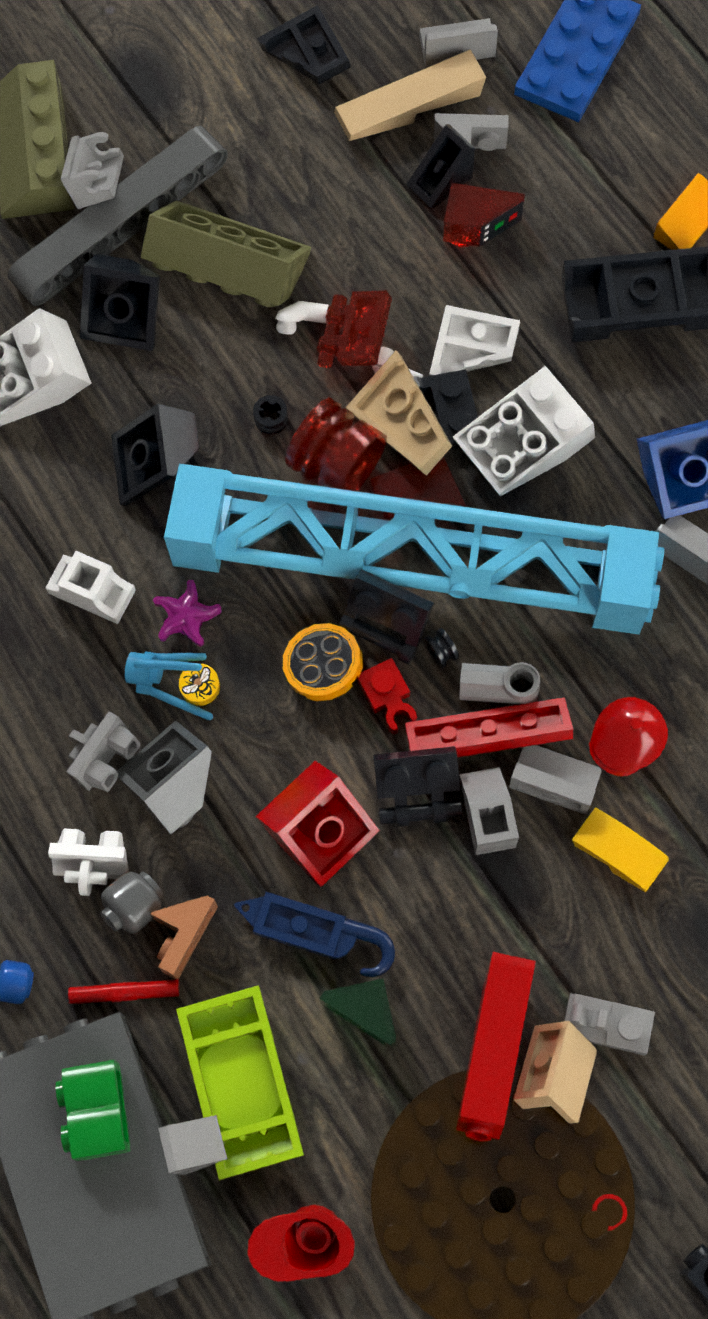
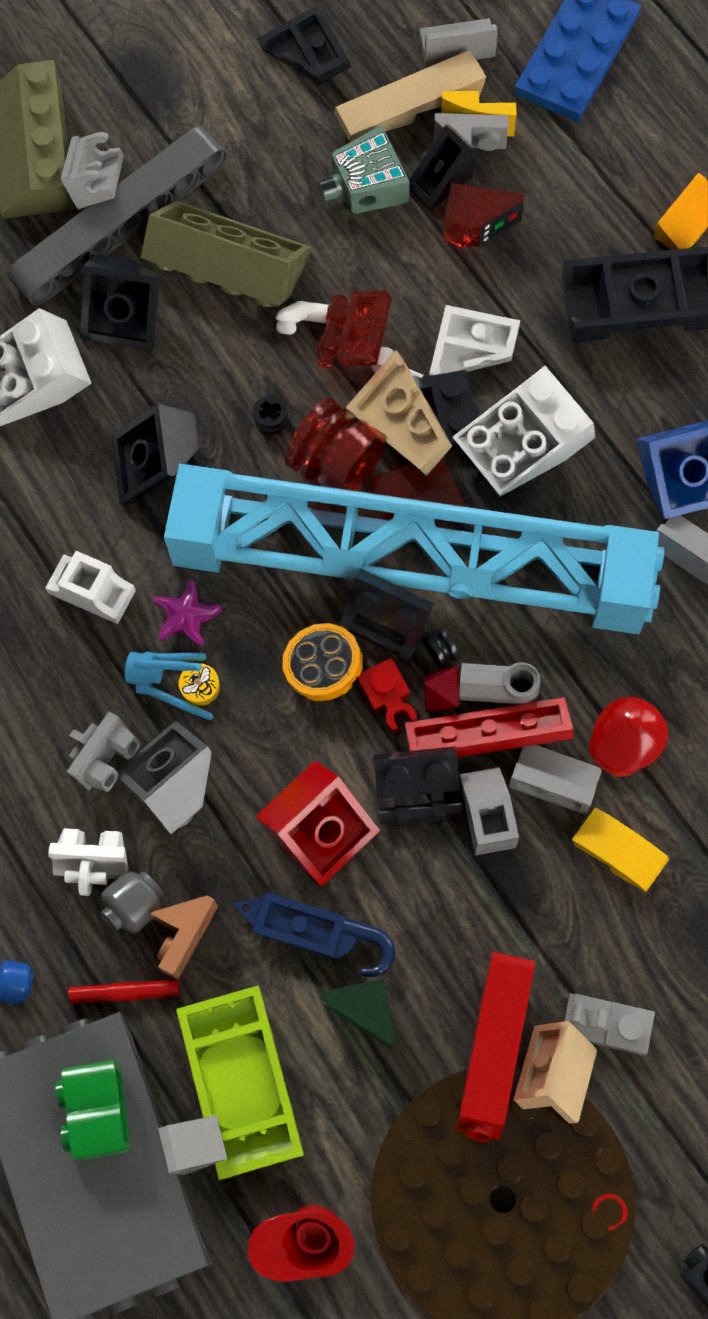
(366, 174): none -> sand green torso
(442, 689): none -> dark red slope
(468, 103): none -> yellow slope

